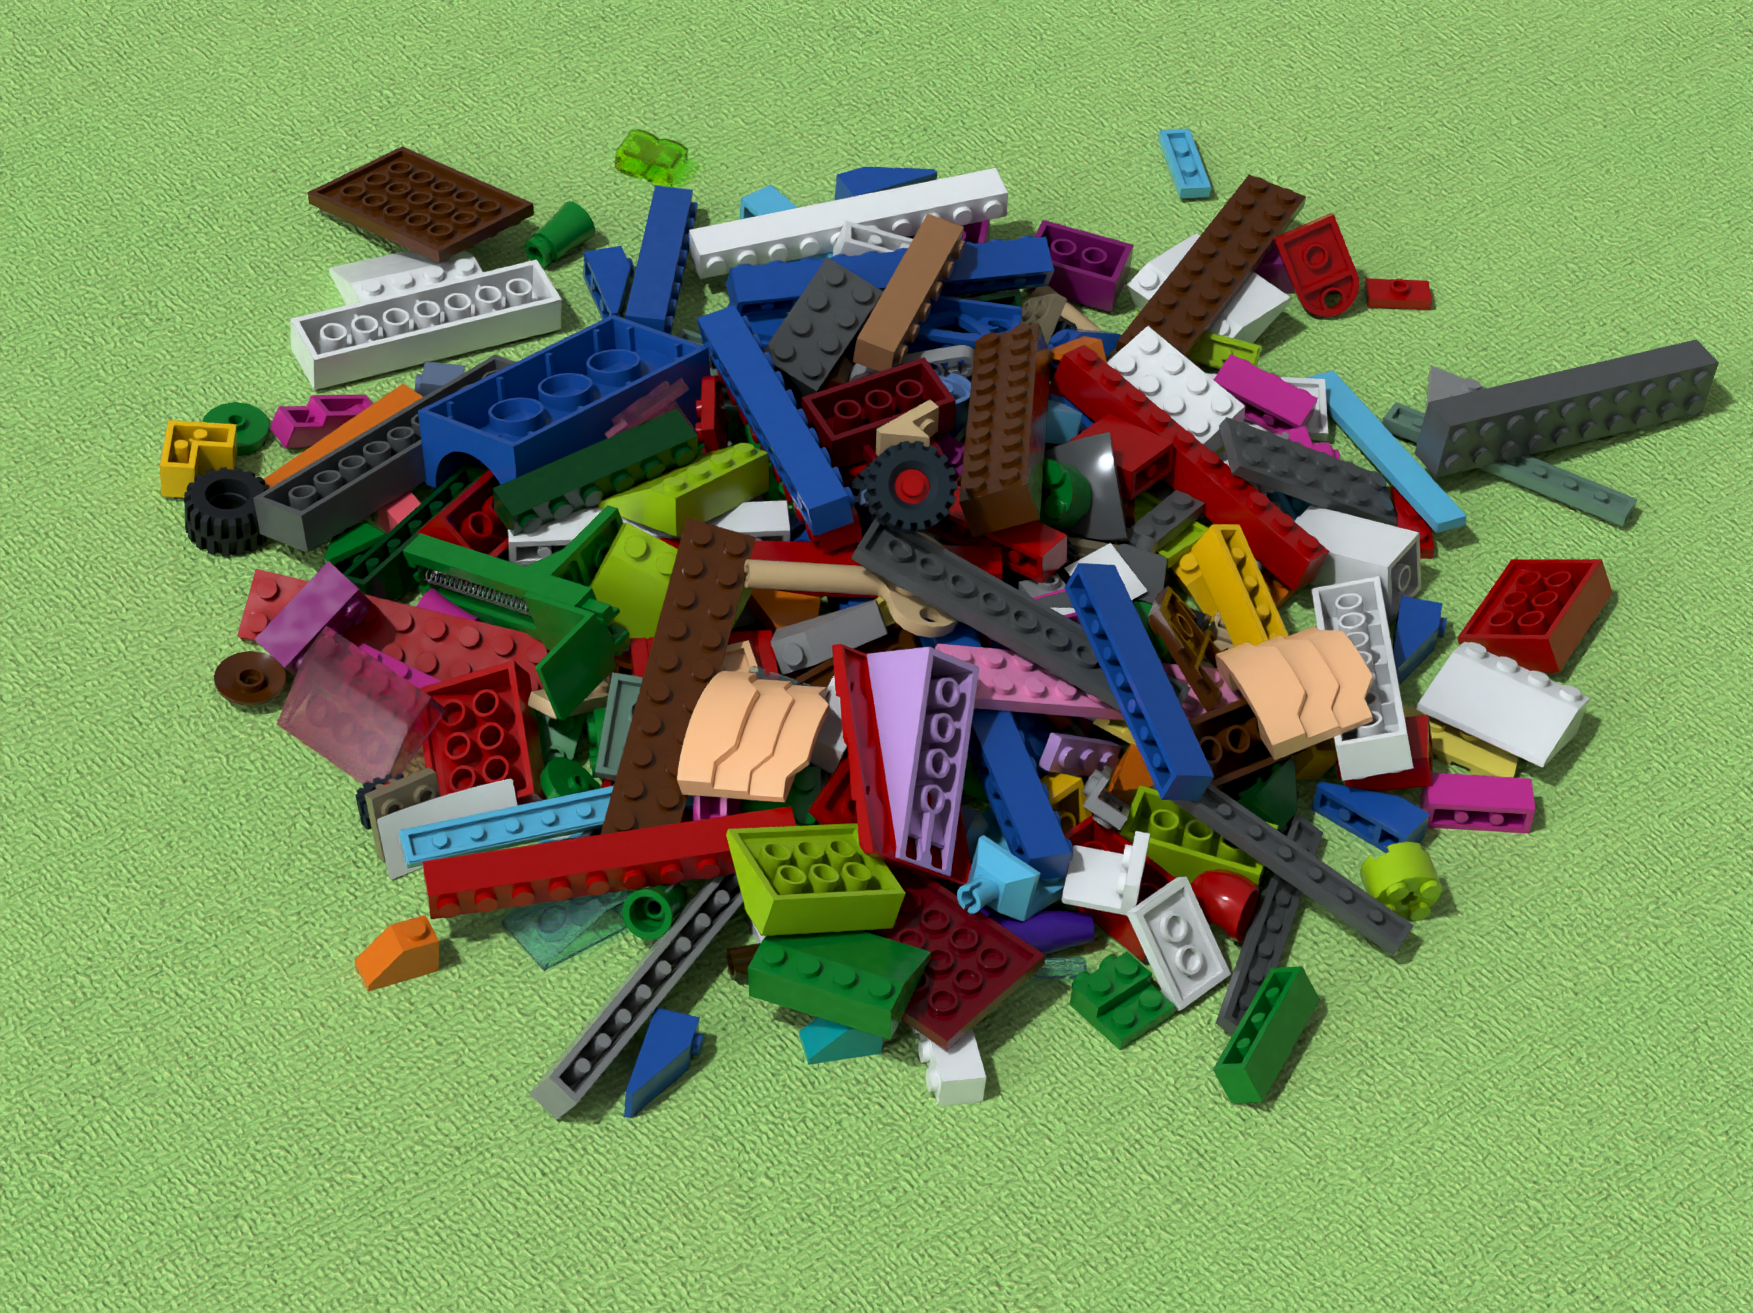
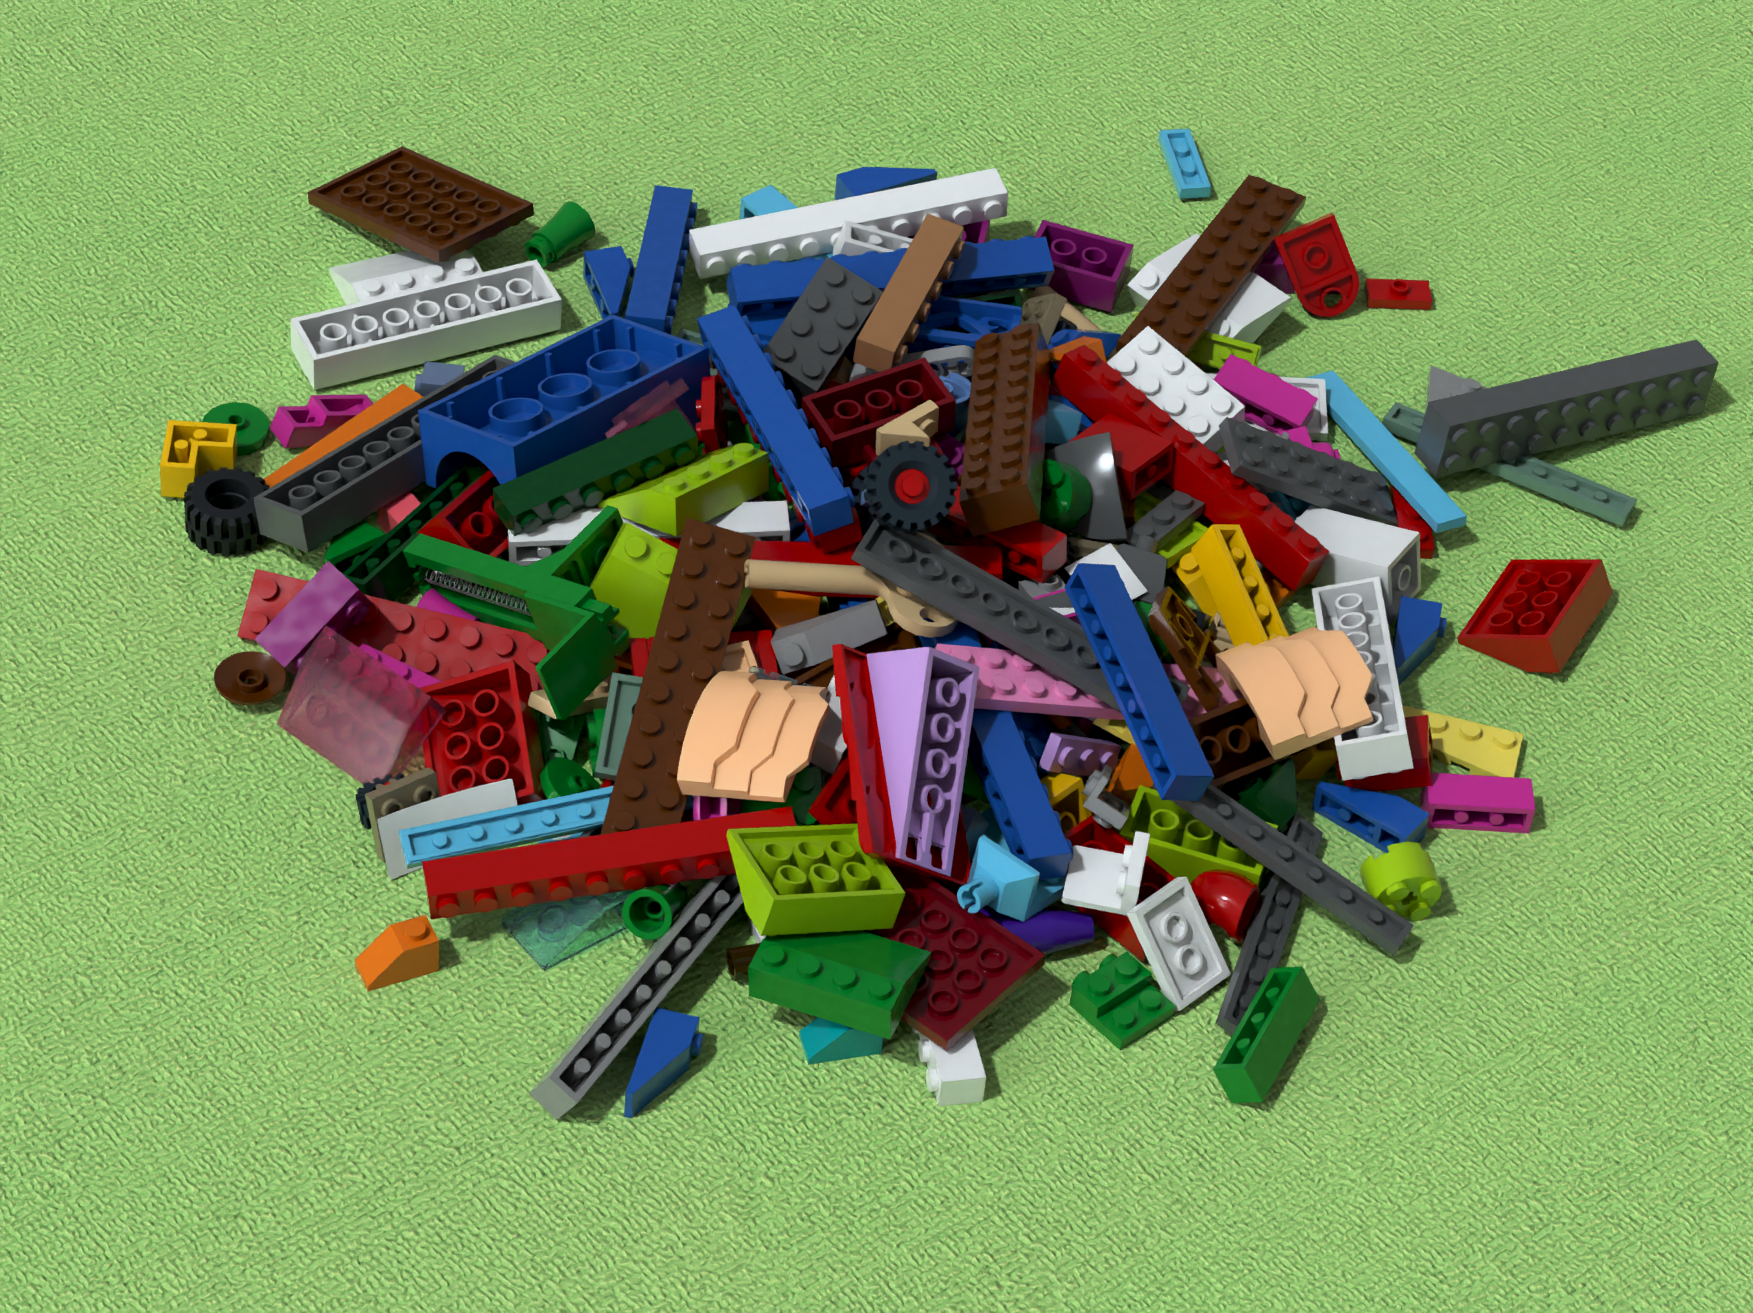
(651, 158): clear neon green brick -> none
(1059, 968): clear light blue axle -> none
(1504, 704): white slope -> none

